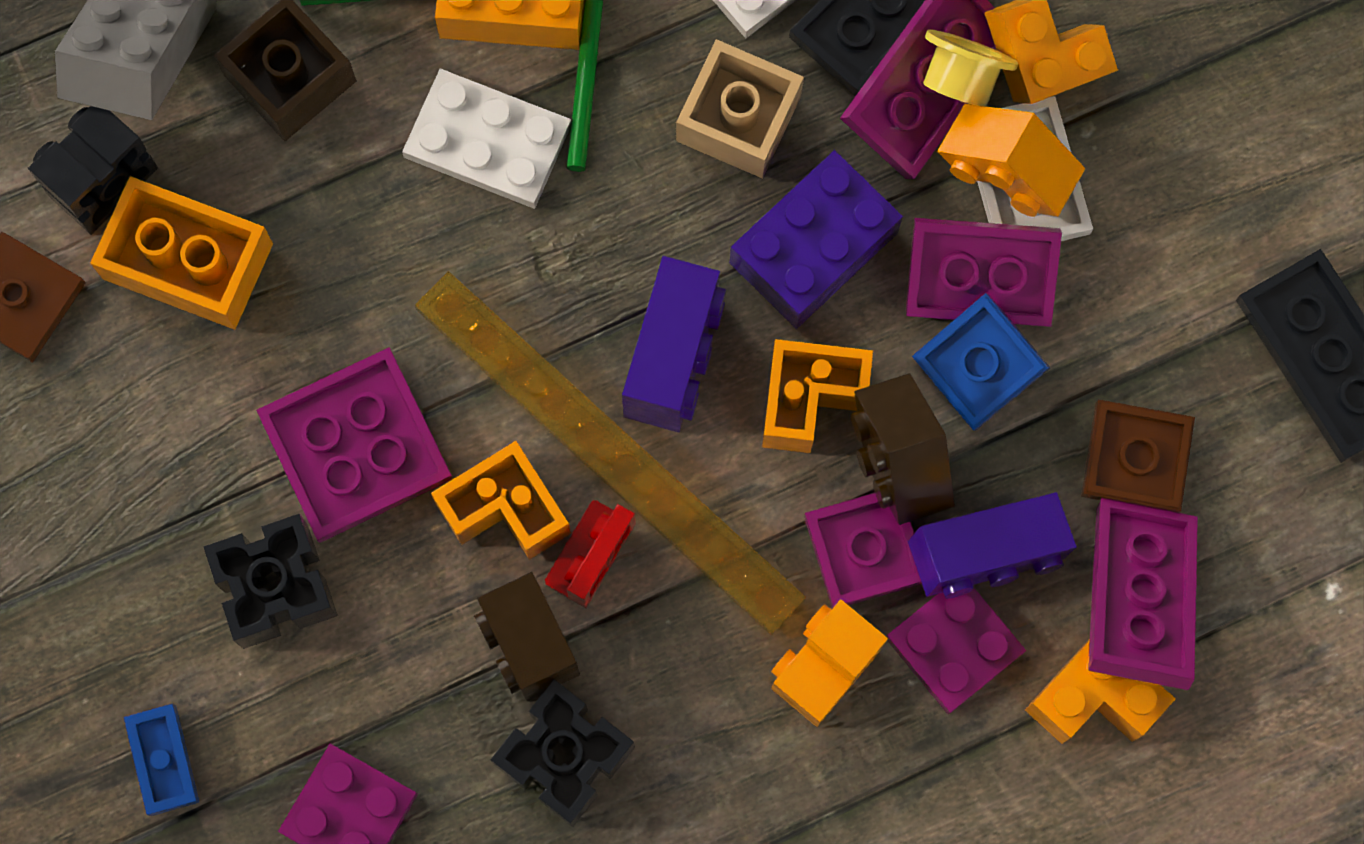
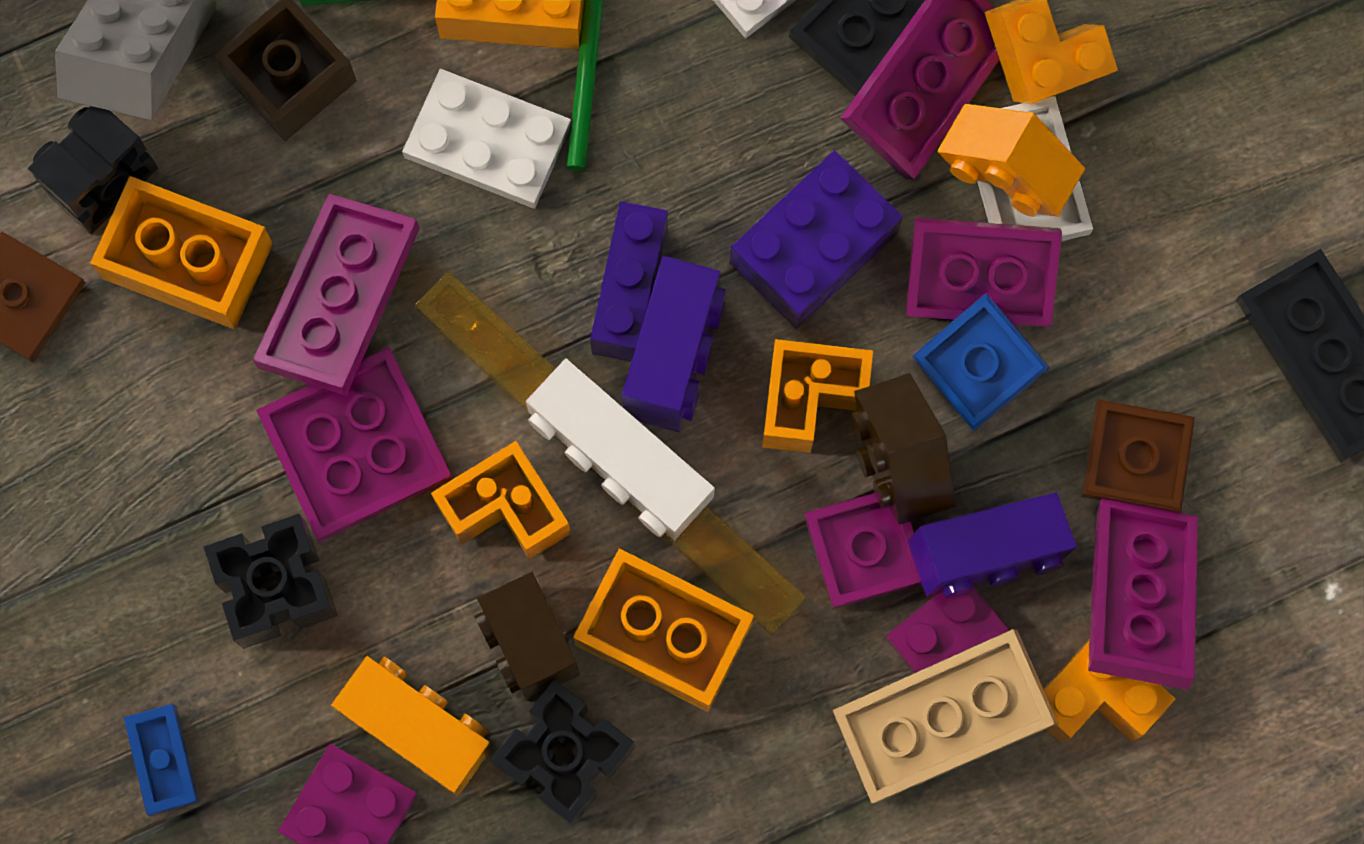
(336, 294): none -> magenta plate
(414, 723): none -> light orange brick
(590, 552): red bracket -> none
(619, 450): none -> white brick
(628, 279): none -> dark purple brick
(663, 630): none -> light orange brick
(739, 108): tan brick -> none
(830, 662): light orange brick -> none
(945, 716): none -> tan plate
(964, 68): light yellow piece -> none

